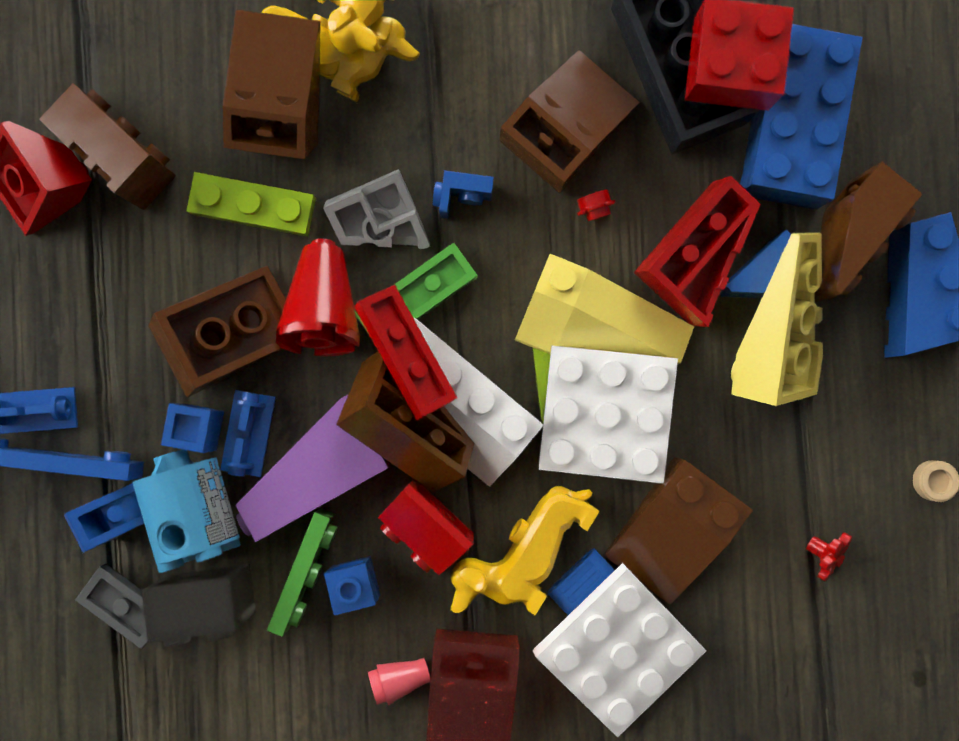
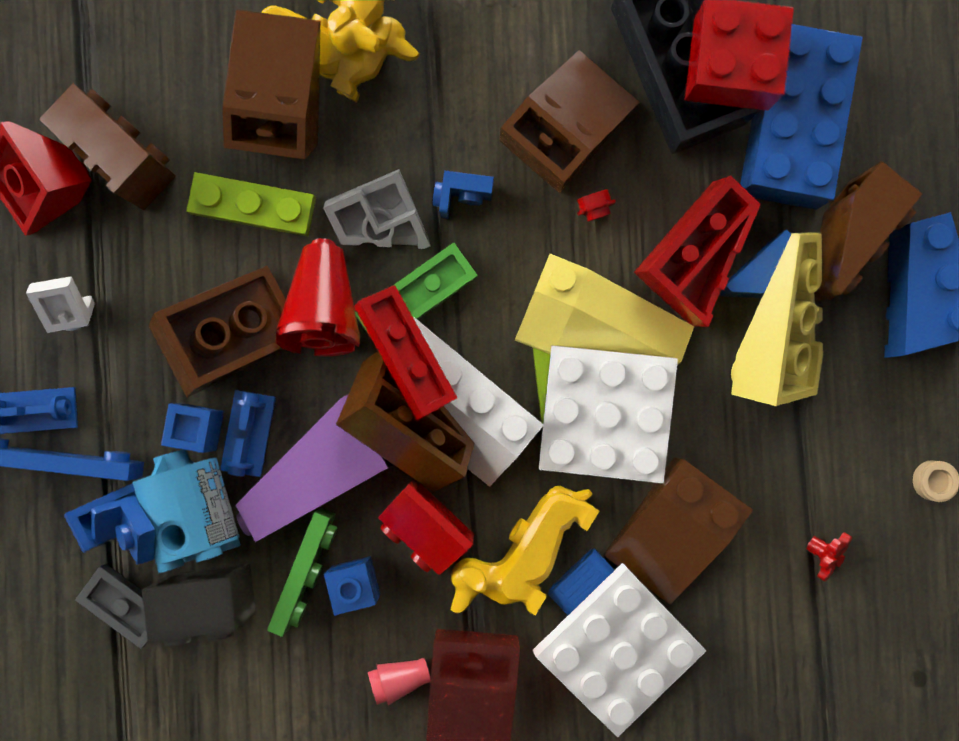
(60, 304): none -> white bracket
(129, 524): none -> blue bracket

